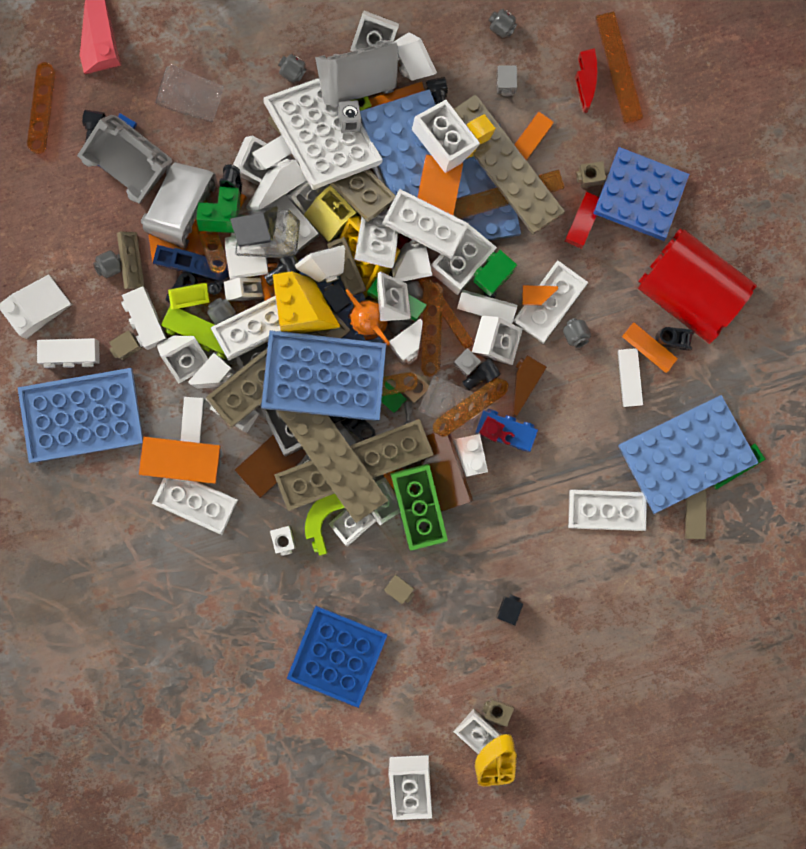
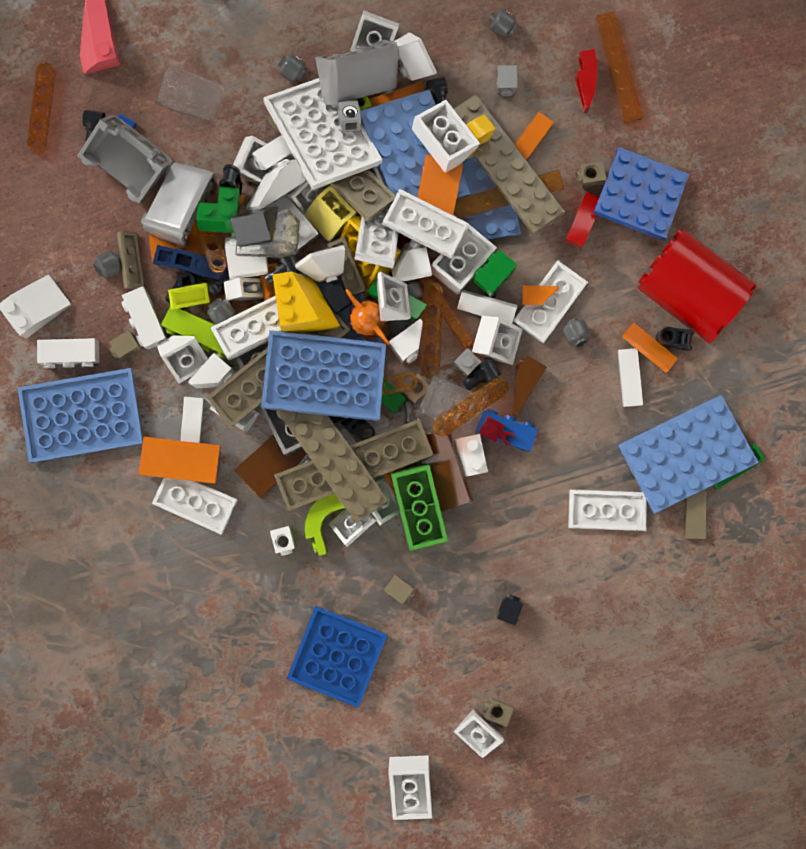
(496, 762): yellow beam -> none

